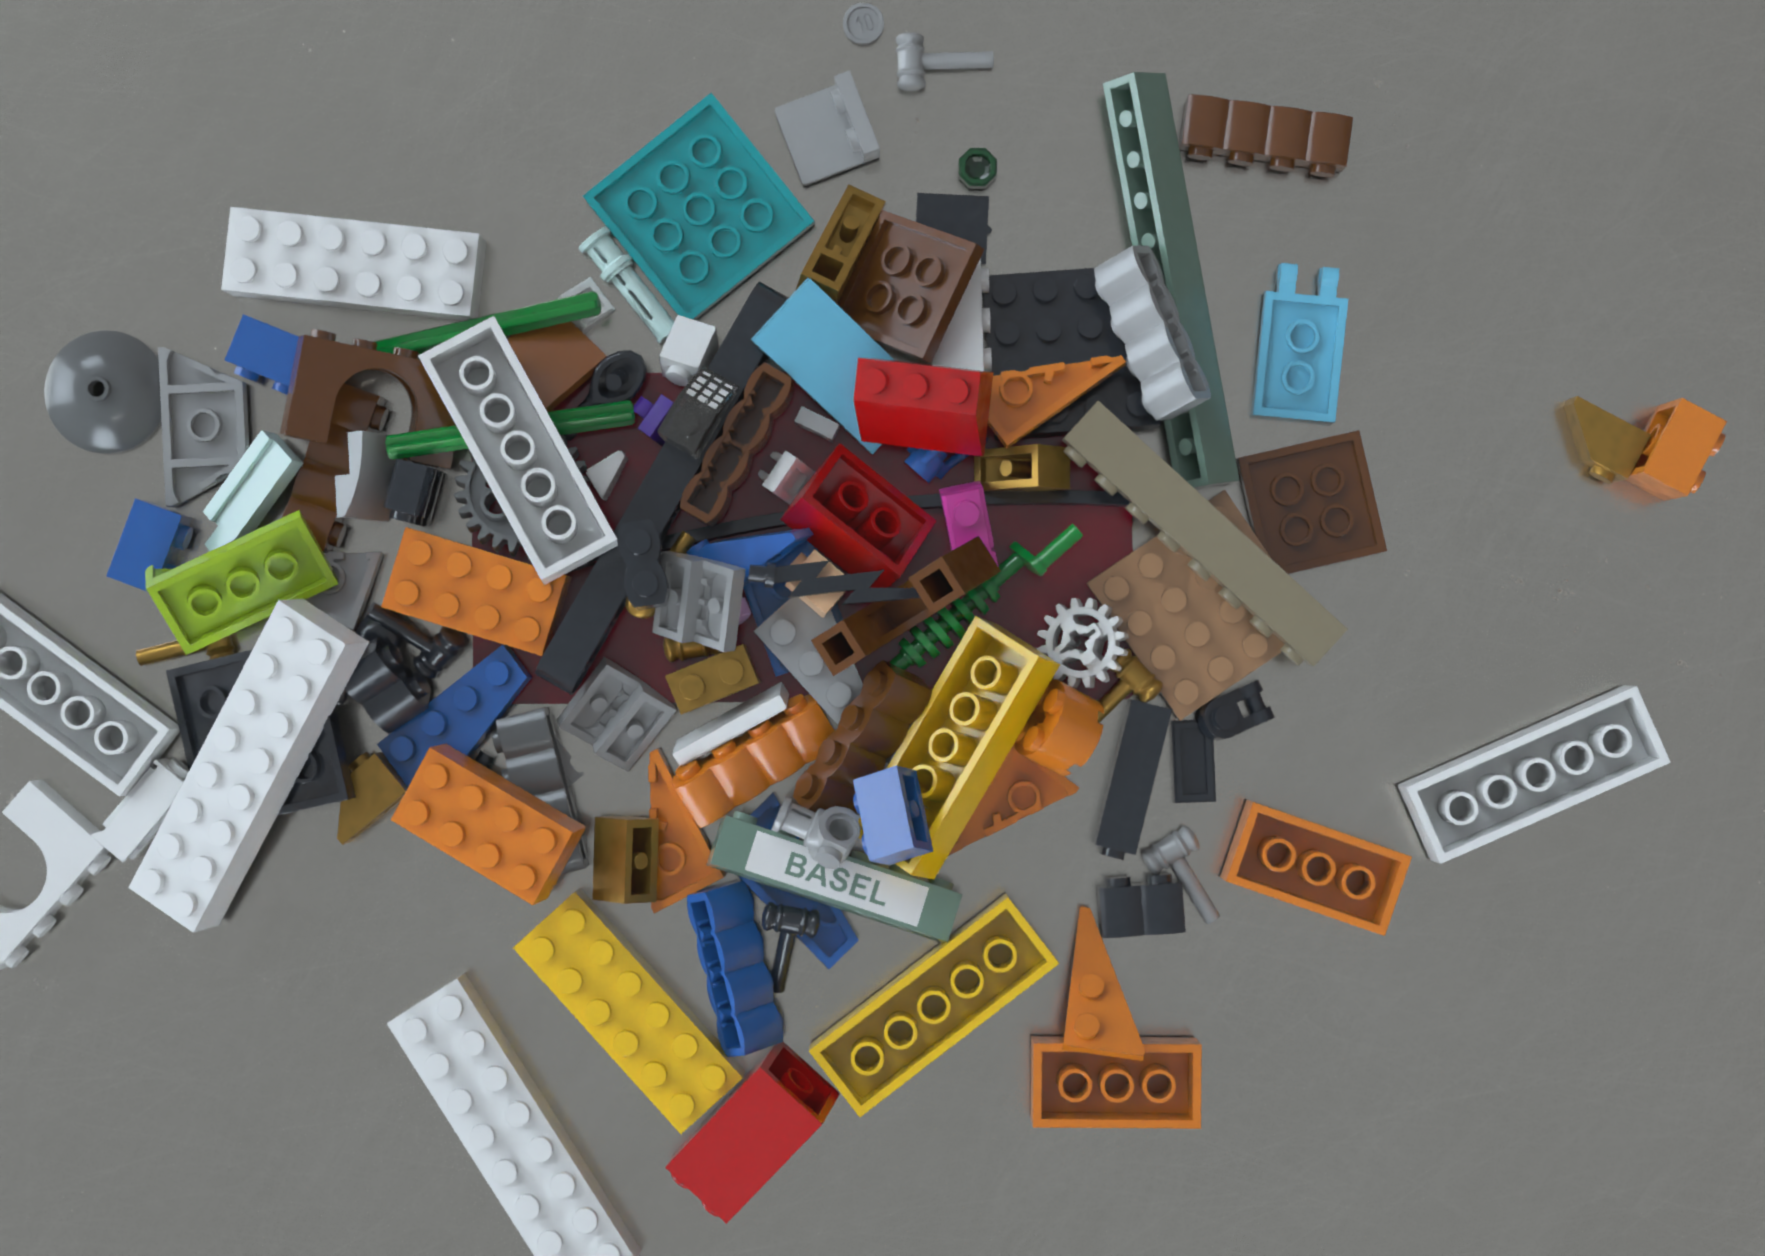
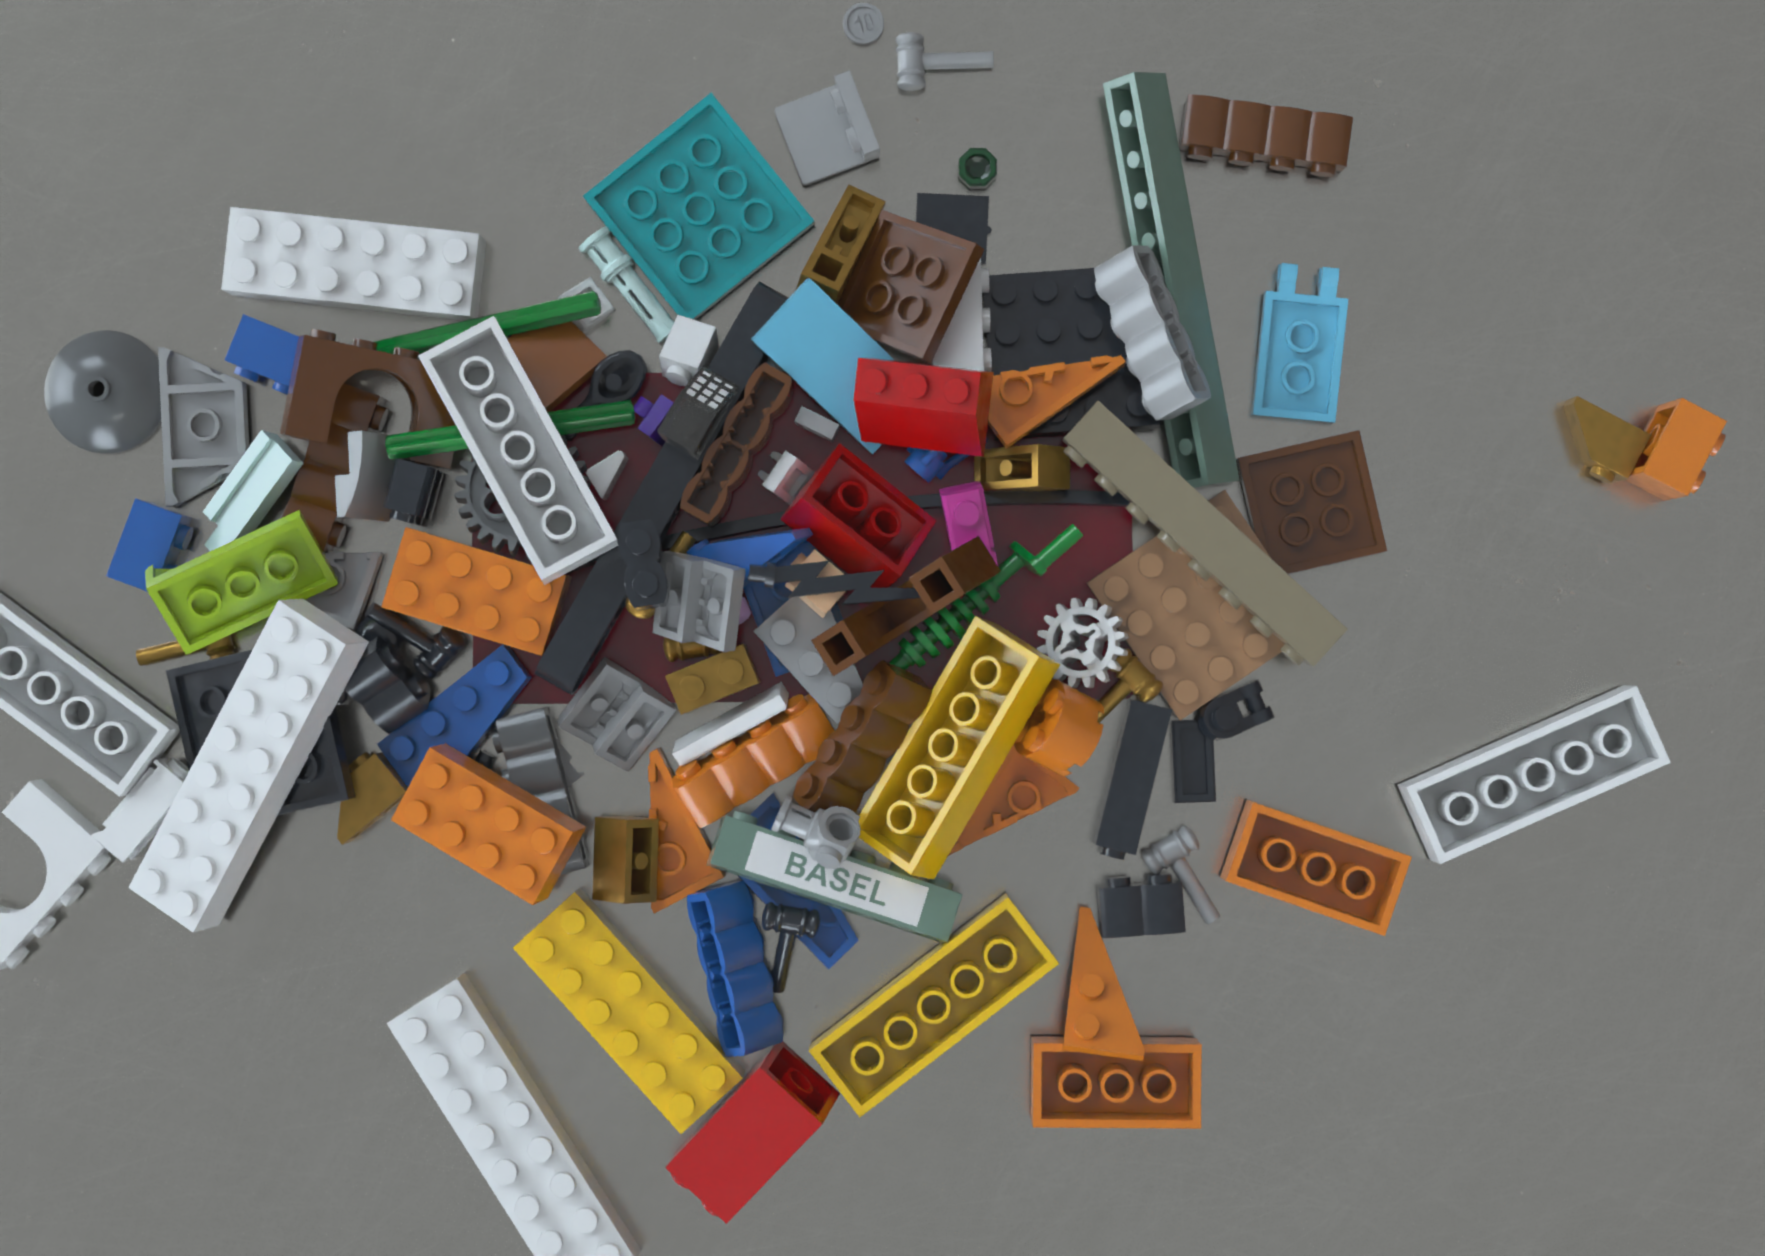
(892, 815): brick -> none

